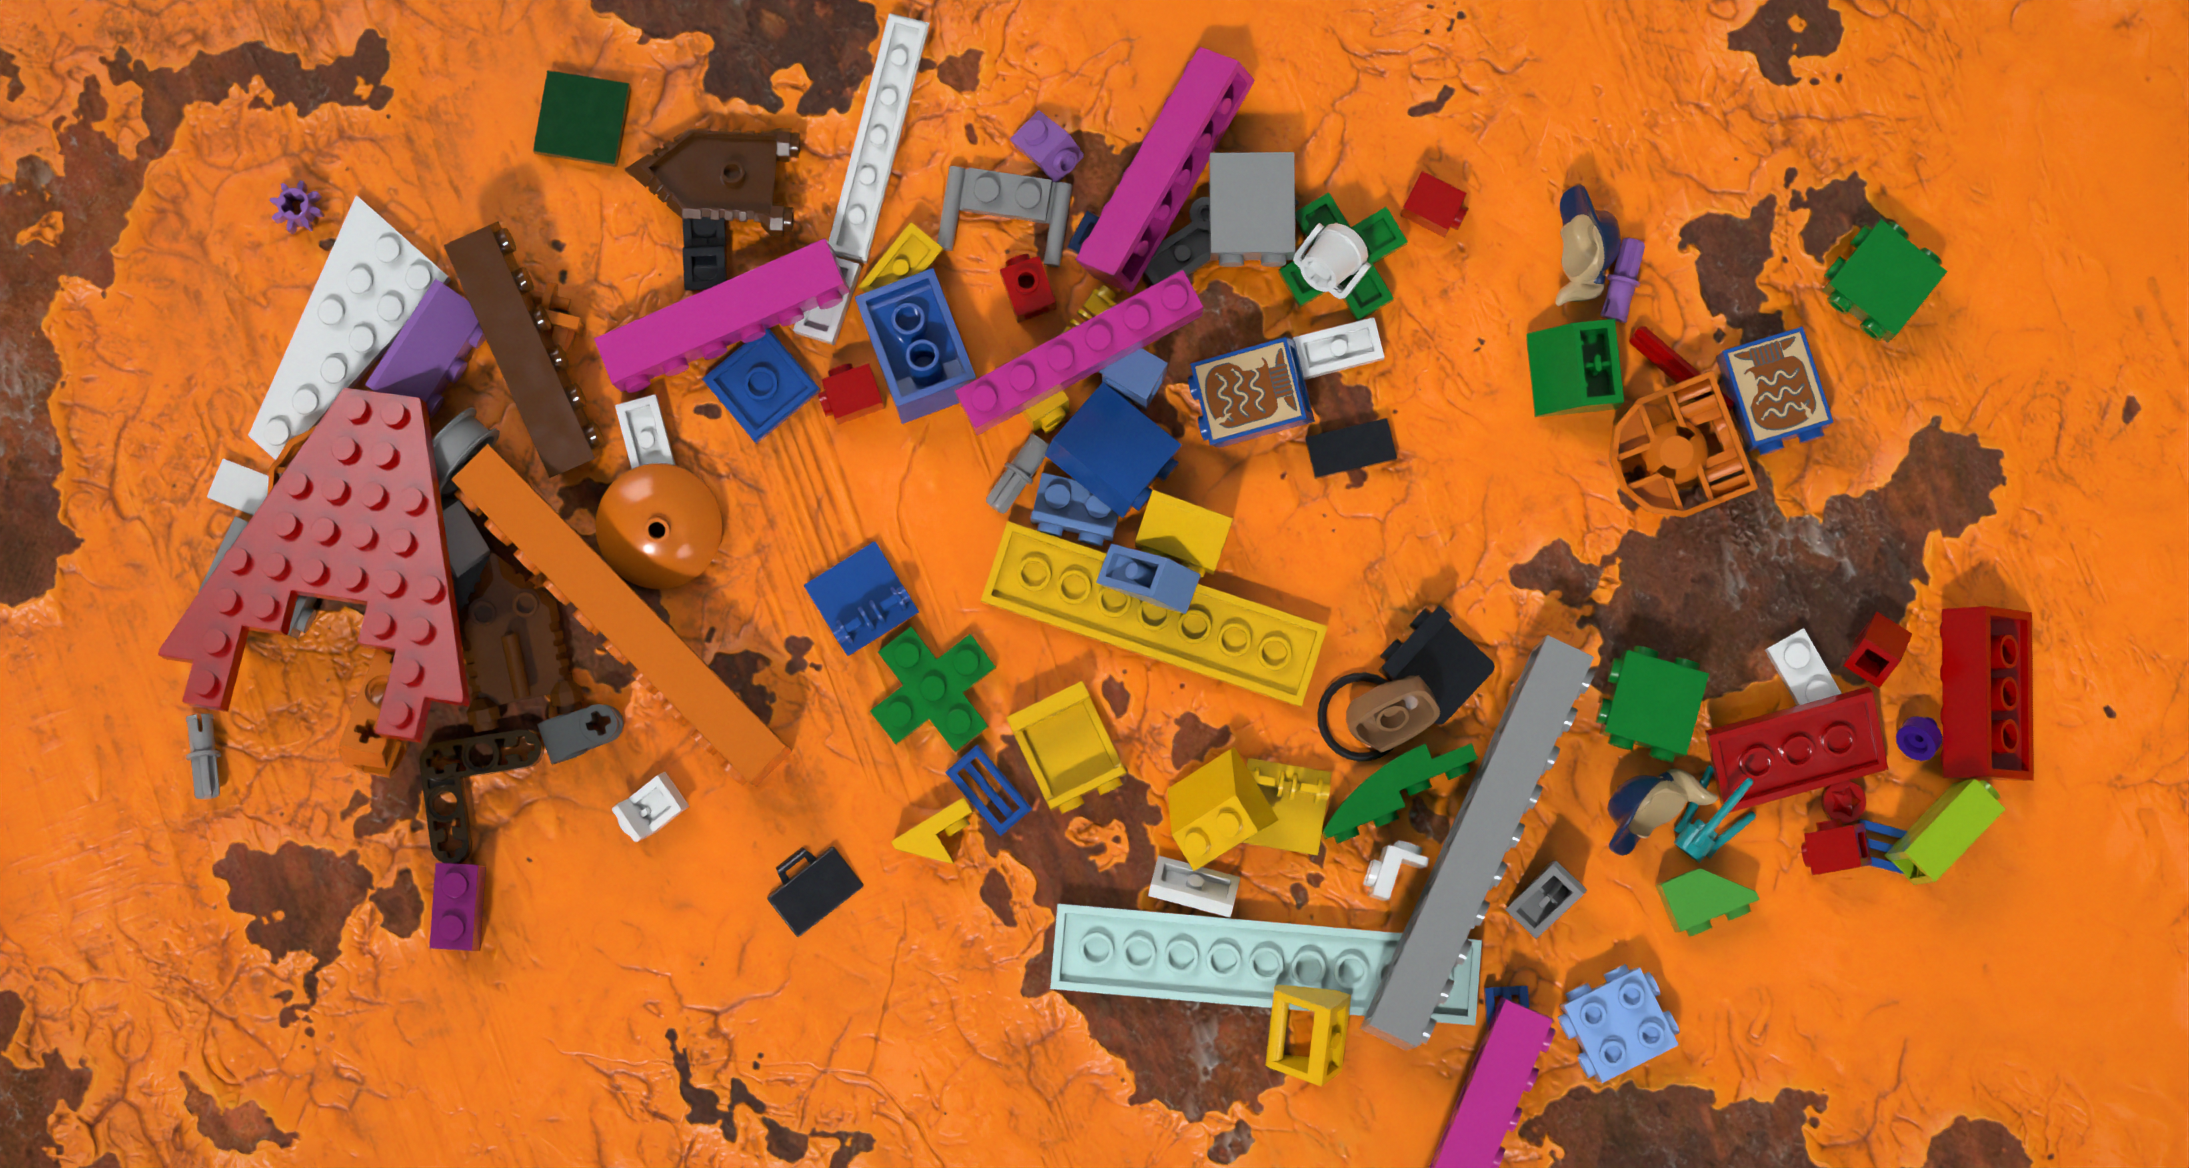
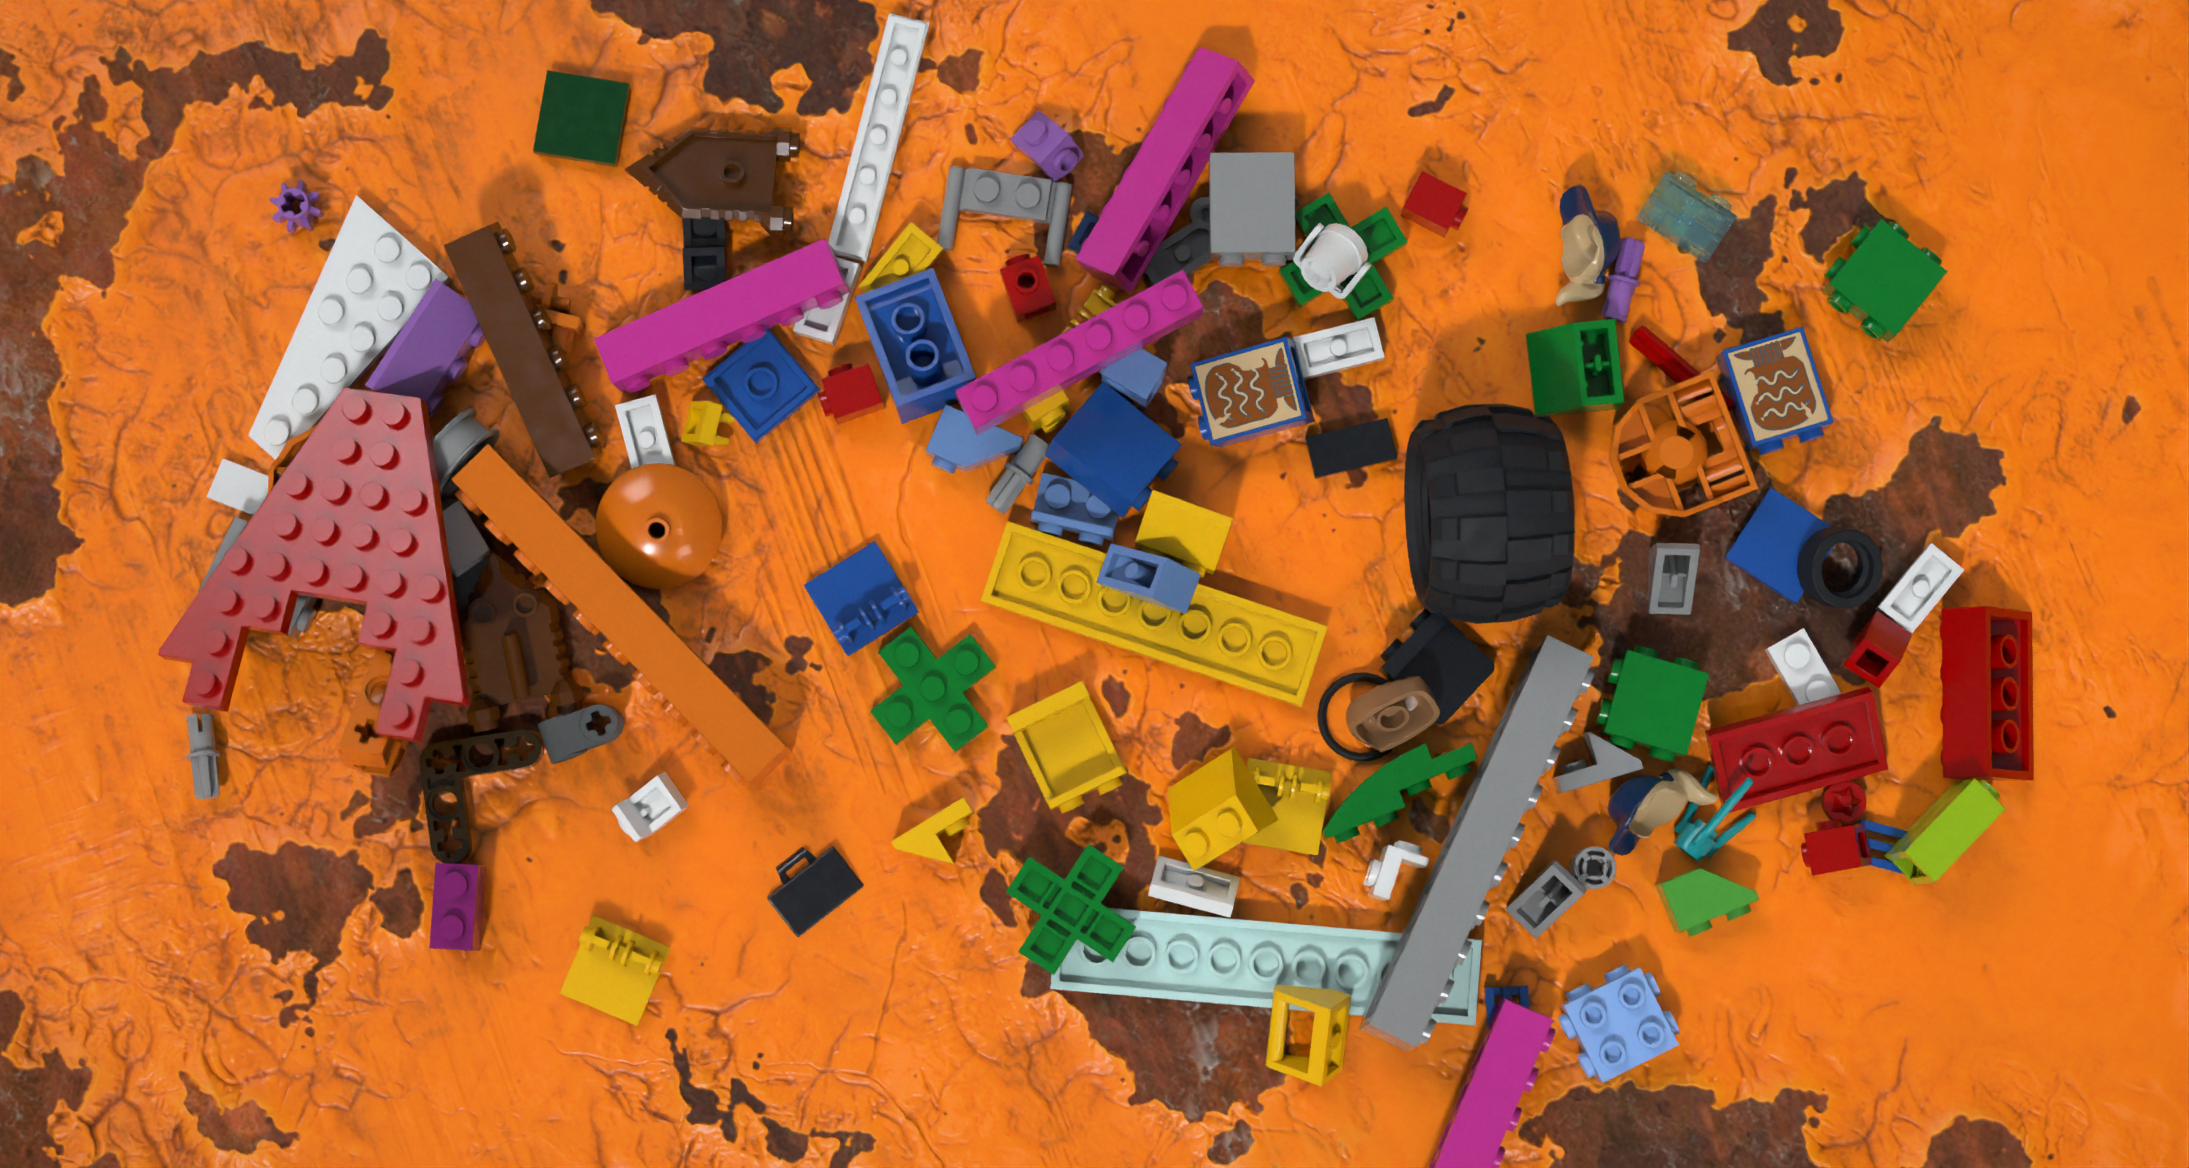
(615, 970): none -> yellow hinge
(703, 424): none -> yellow tile
(958, 447): none -> medium blue slope
(1012, 818): blue tile -> none
(1070, 909): none -> green plate
(1489, 513): none -> black tyre
(1587, 870): none -> light grey wheel
(1606, 762): none -> light grey slope
(1672, 577): none -> light grey slope
(1687, 215): none -> clear light blue brick
(1772, 542): none -> blue tile
(1868, 569): none -> black tyre
(1919, 738): dark purple tile -> none
(1920, 588): none -> white plate

